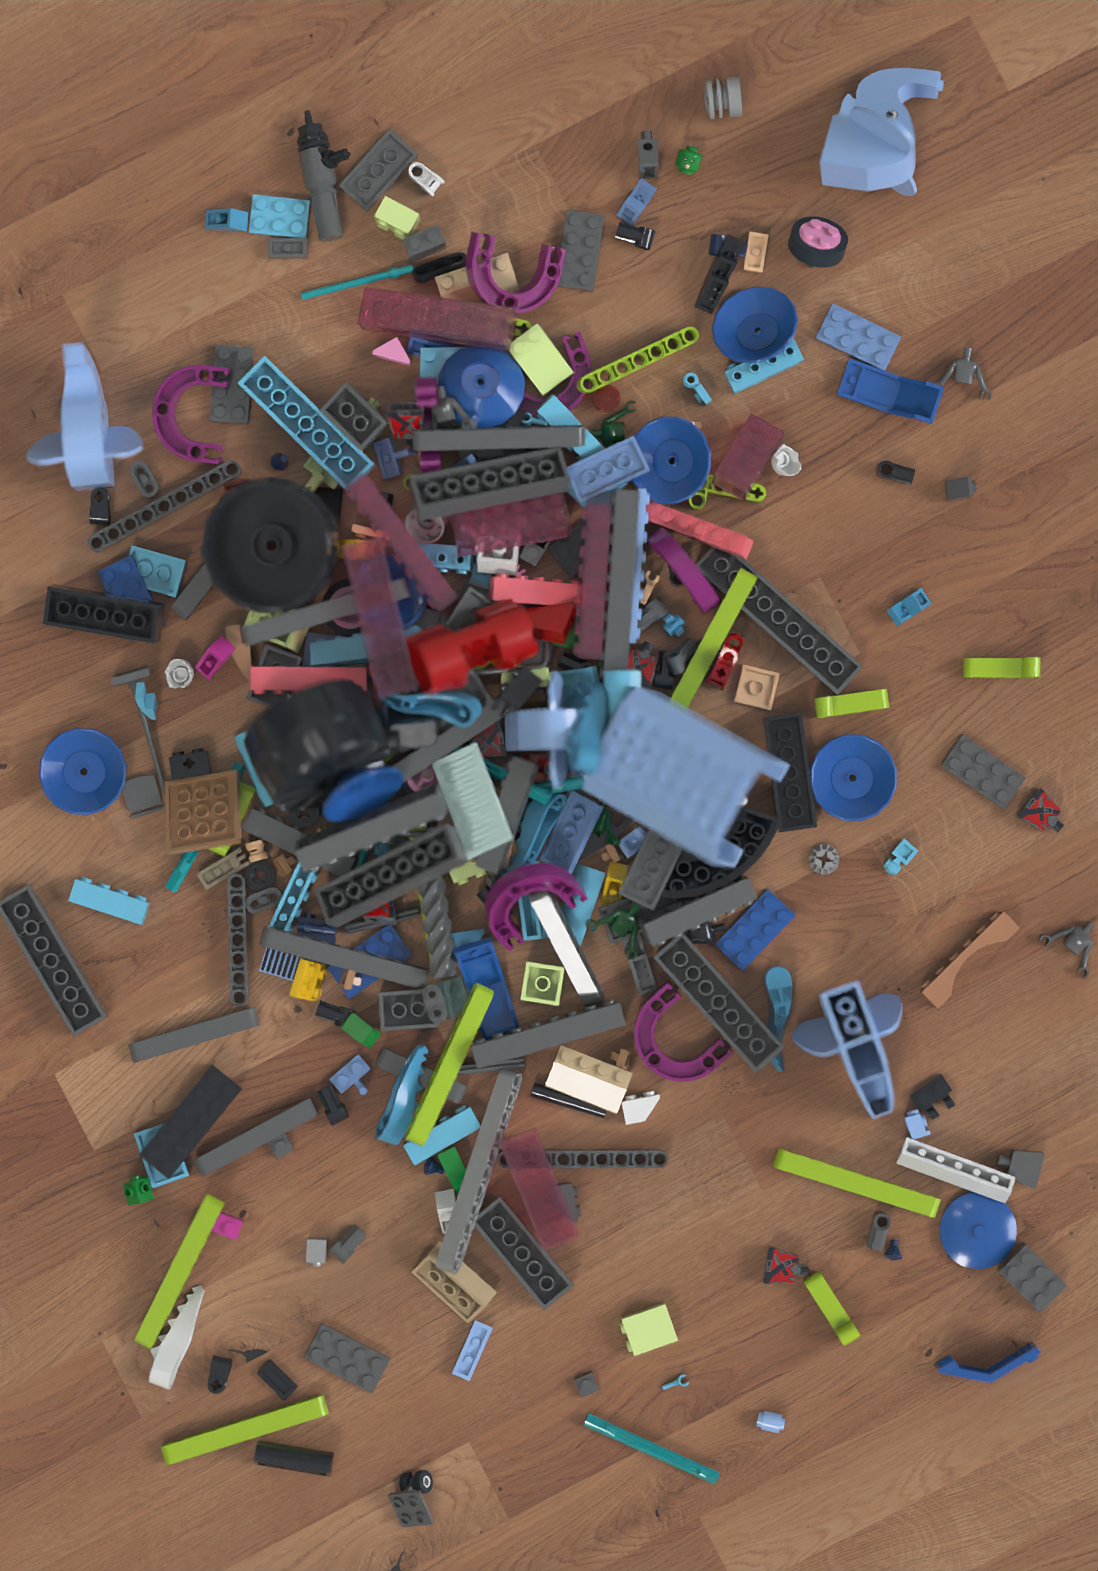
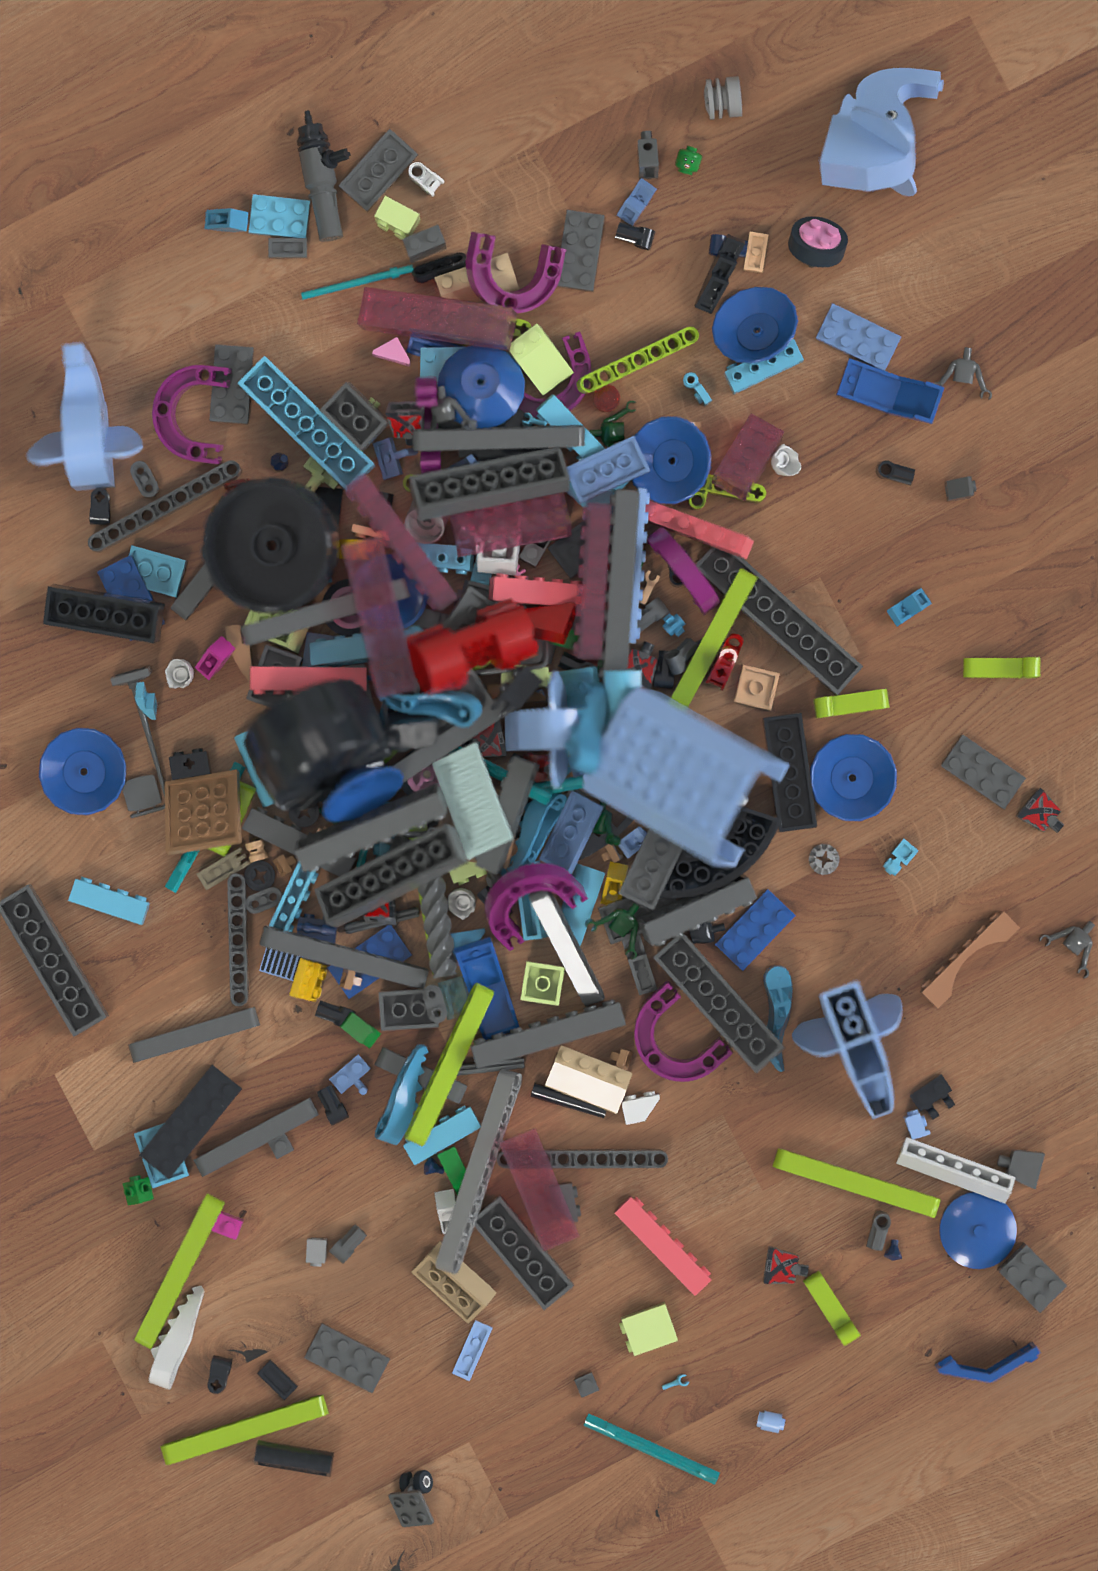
(461, 902): none -> white hair
(666, 1249): none -> coral brick

